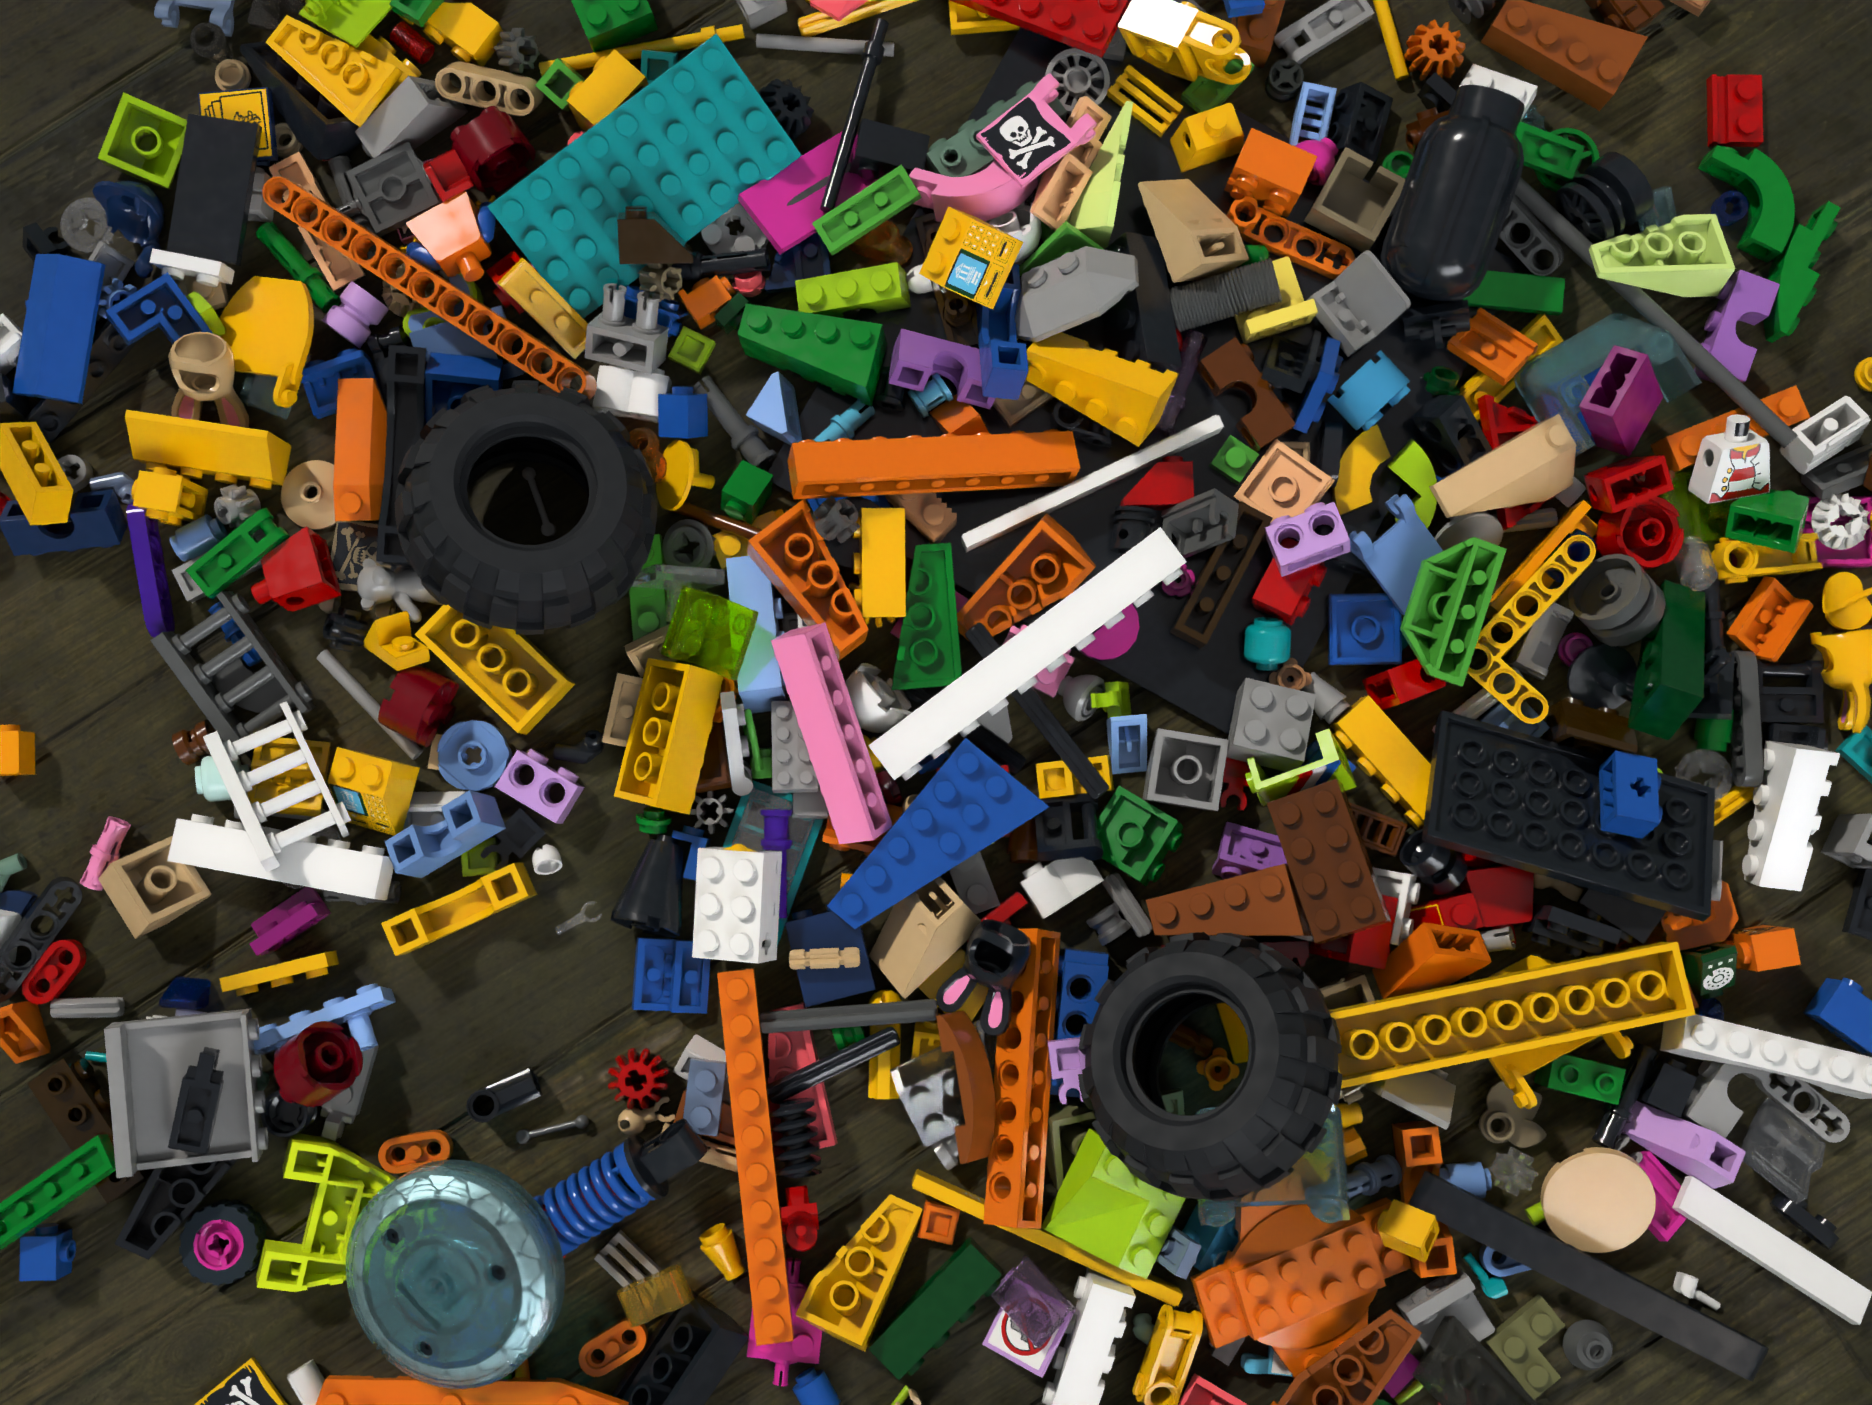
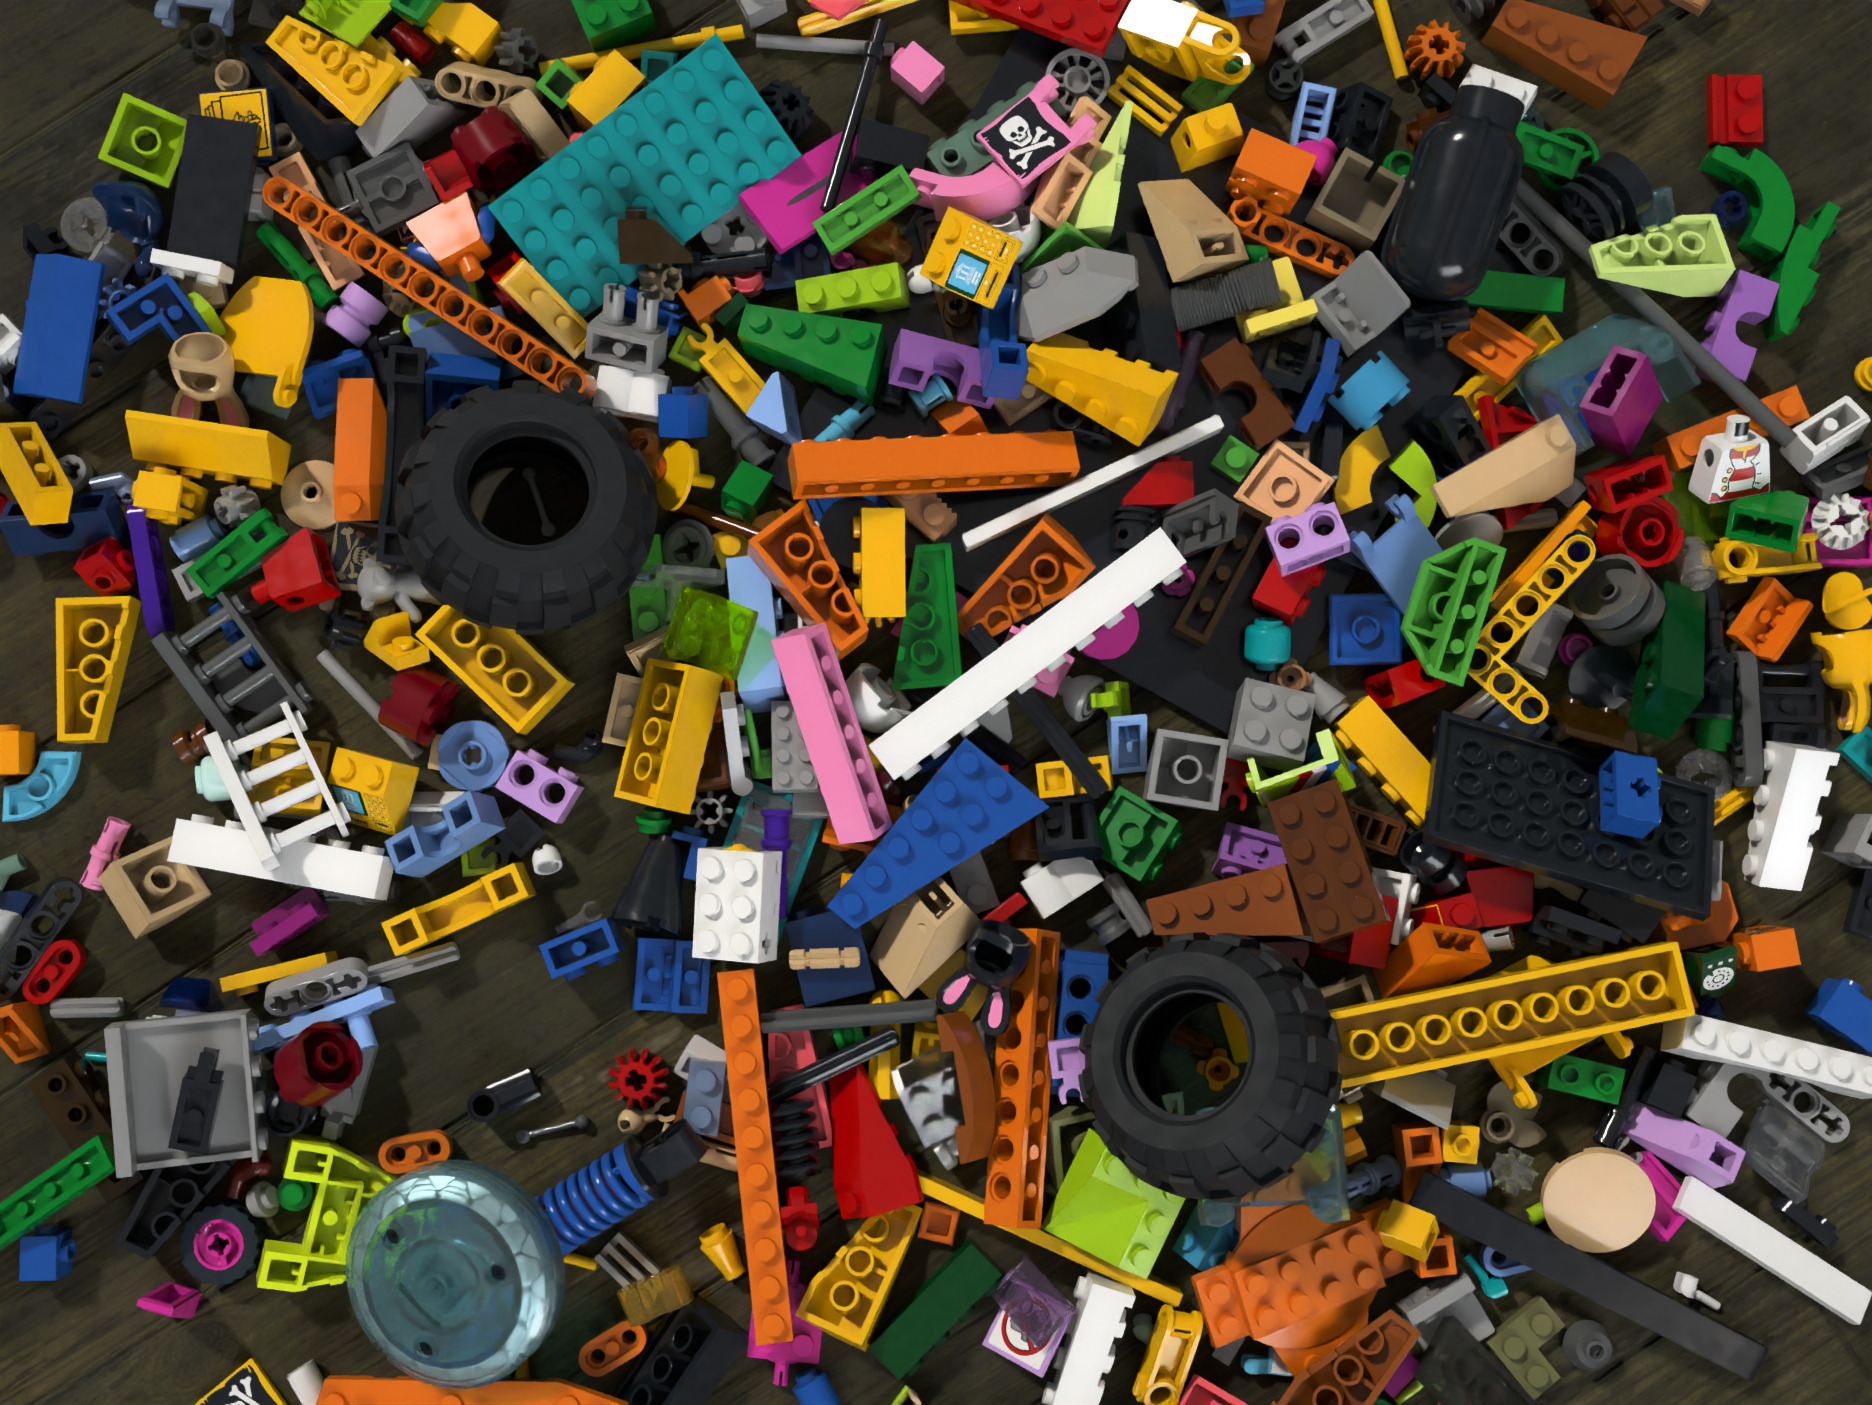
(43, 787): none -> medium azure tile
(91, 663): none -> yellow wedge
(107, 567): none -> red brick
(171, 1300): none -> dark pink slope
(246, 1170): none -> clear red arm
(262, 1200): none -> light grey plate
(295, 1194): none -> green plate
(305, 998): none -> light grey beam
(406, 964): none -> light grey axle
(535, 124): none -> tan slope
(581, 1261): none -> yellow piece
(582, 947): none -> blue brick
(728, 369): none -> yellow plate
(836, 519): dark grey gear -> none
(845, 261): none -> dark pink piece
(868, 1162): none -> red wedge
(916, 72): none -> bright pink brick
(1178, 1253): sand blue plate -> none
(1442, 381): dark green plate -> none
(1460, 1142): none -> yellow bracket

